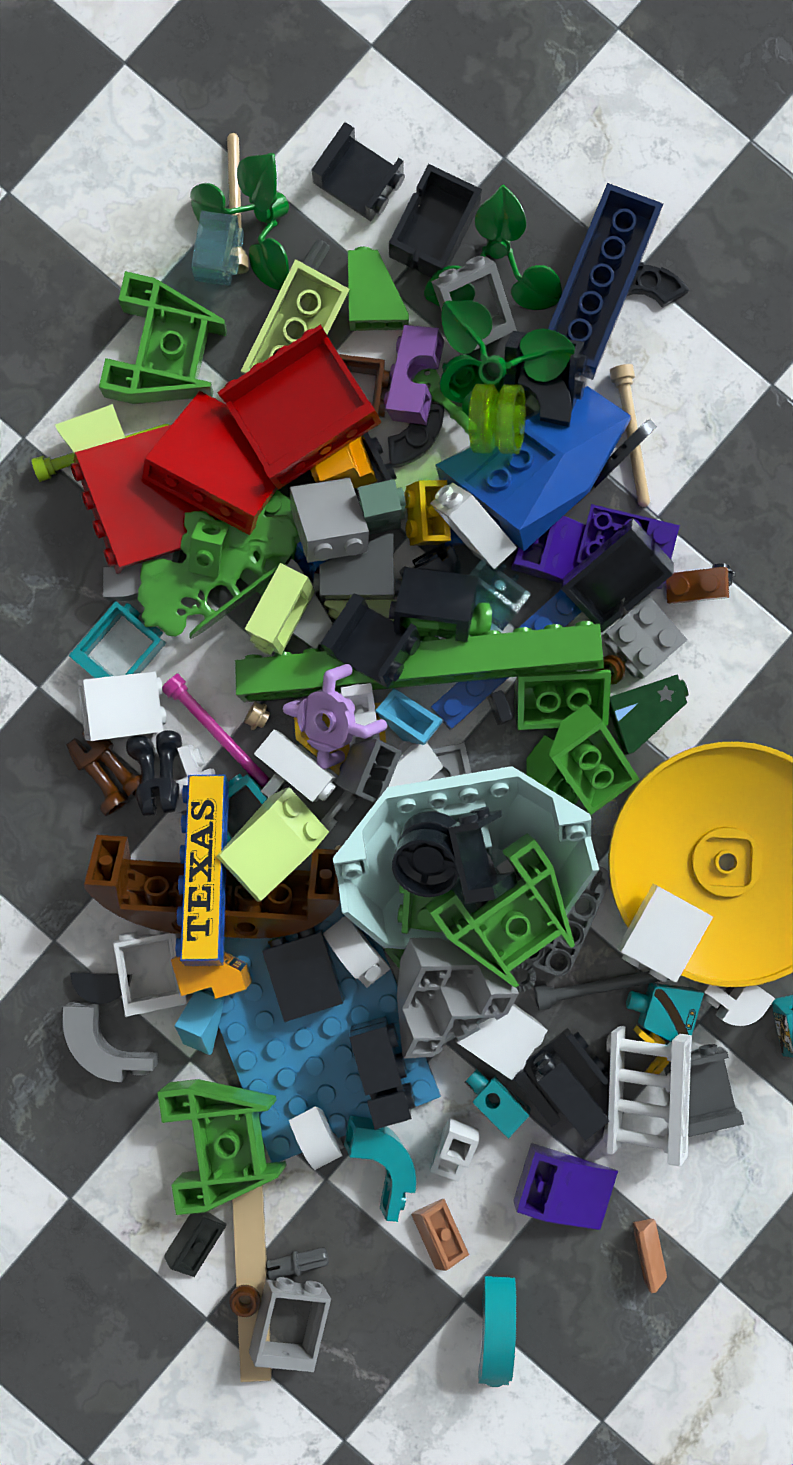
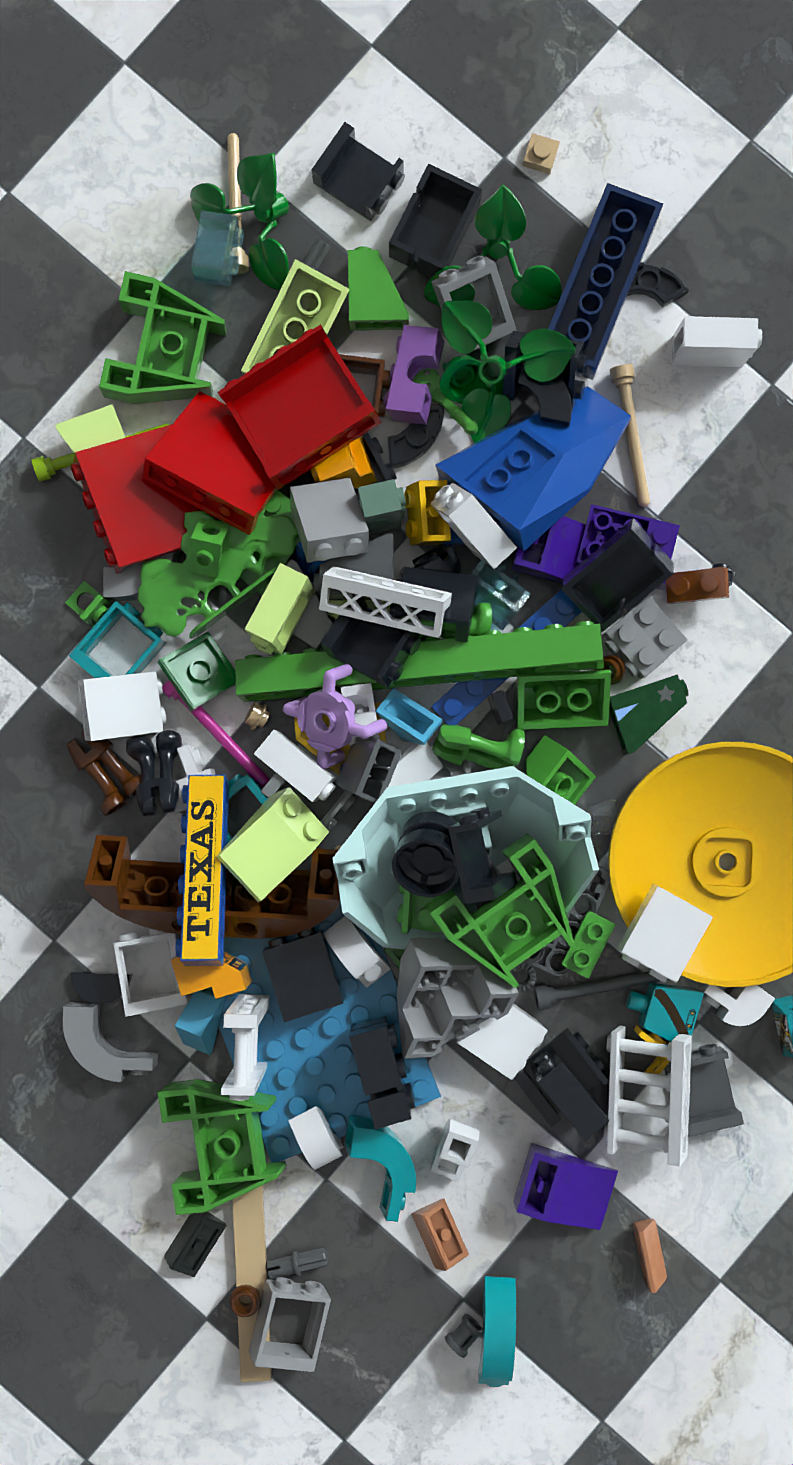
(95, 610): none -> bright green bracket
(199, 671): none -> plate
(244, 1018): none -> white fence
(388, 590): none -> white fence
(460, 744): none -> bright green piece
(464, 1335): none -> dark grey bush
(497, 418): clear neon green wheel -> none
(507, 1113): teal torso -> none
(541, 153): none -> tan plate
(589, 944): none -> bright green bracket
(591, 759): bright green slope -> none
(625, 449): black tile -> none
(715, 341): none -> white brick

